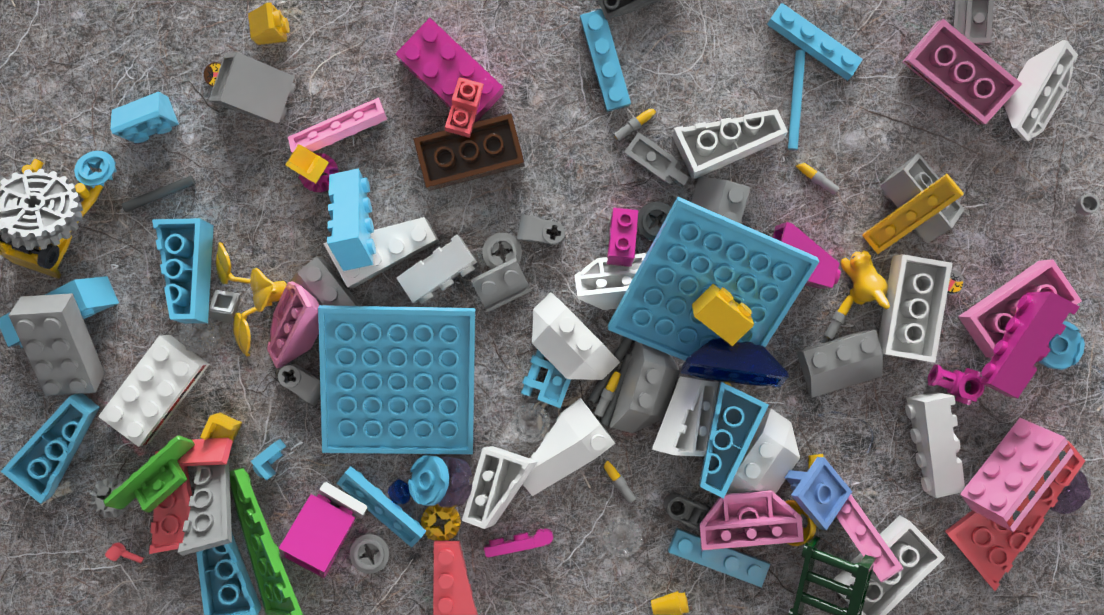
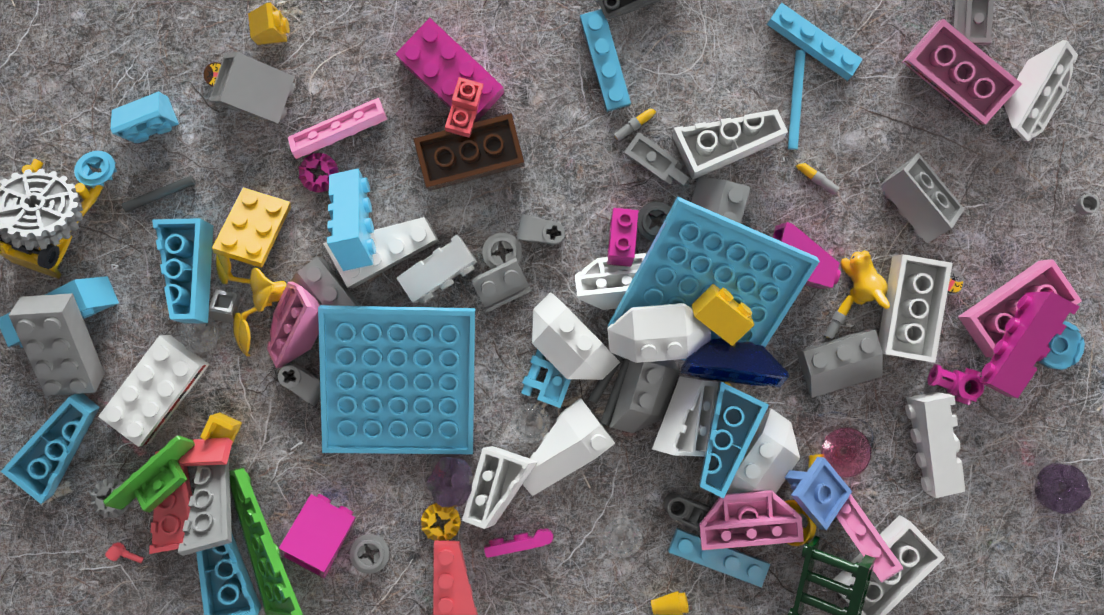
(251, 227): none -> yellow plate
(270, 454): medium azure bracket -> none
(307, 163): yellow panel -> none
(343, 499): white tile -> none
(381, 506): medium azure plate -> none
(399, 492): clear blue plate -> none
(428, 480): medium azure tile -> none
(607, 394): light grey piece -> none
(619, 482): light grey piece -> none
(657, 333): none -> white wedge
(857, 454): none -> clear pink dish
(913, 213): yellow tile -> none
(992, 546): coral wing -> none
(1017, 474): bright pink brick -> none

